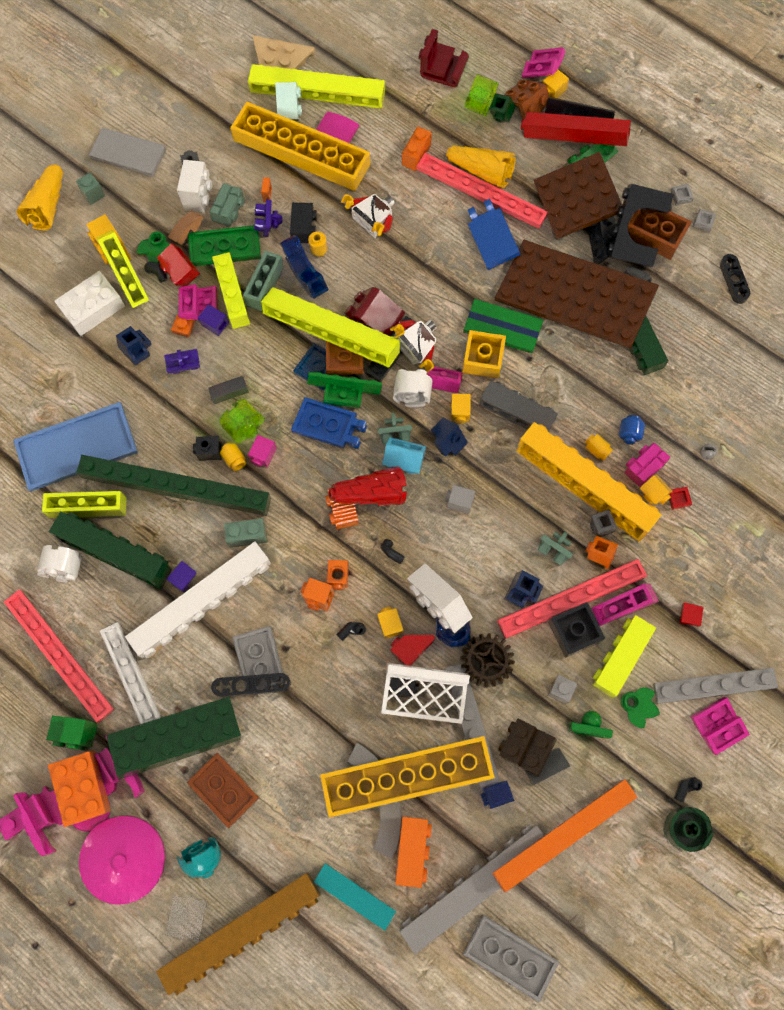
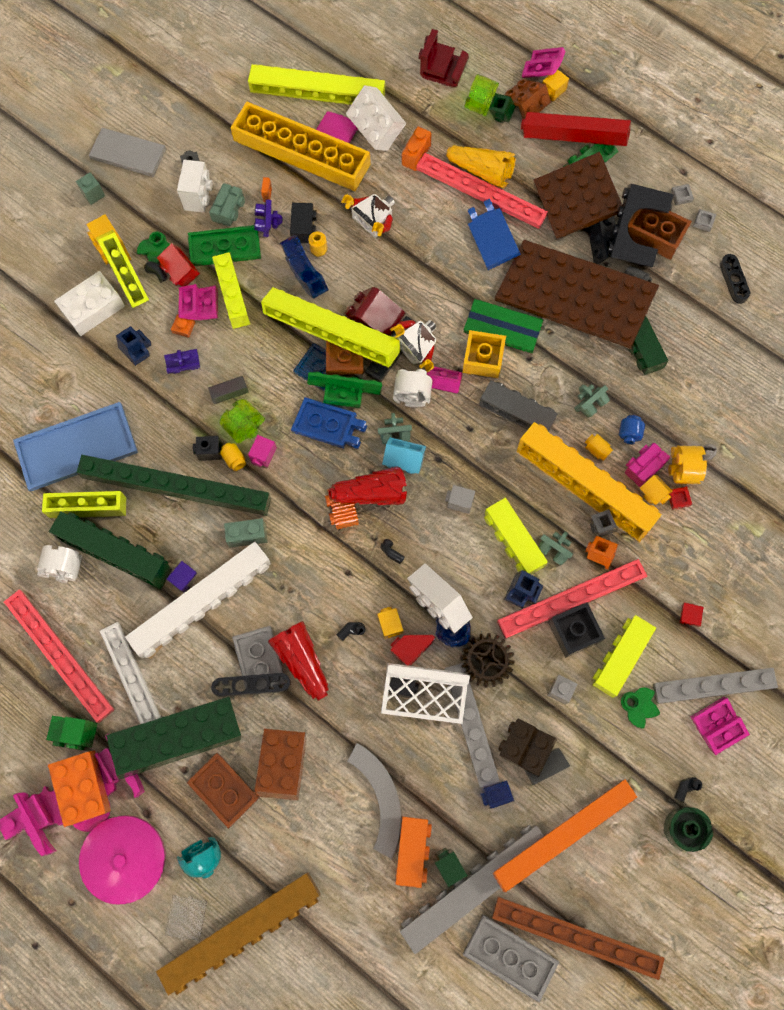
(41, 201): yellow cone -> none
(190, 221): medium nougat slope -> none
(213, 320): dark purple panel -> none
(263, 279): sand green brick -> none
(280, 764): none -> dark orange brick
(281, 53): tan wing -> none
(287, 100): light aqua brick -> none
(297, 652): none -> red cone
(317, 594): orange brick -> none
(338, 566): orange brick -> none
(355, 896): teal tile -> none
(375, 118): none -> white brick
(407, 776): yellow brick -> none
(448, 437): dark blue brick -> none
(449, 866): none -> dark green brick
(460, 408): yellow brick -> none
(515, 537): none -> neon yellow brick
(565, 107): black bracket -> none
(578, 938): none -> dark orange plate
(591, 726): green tile -> none
(598, 395): none -> sand green hips
(625, 604): dark pink slope -> none
(687, 464): none -> yellow brick

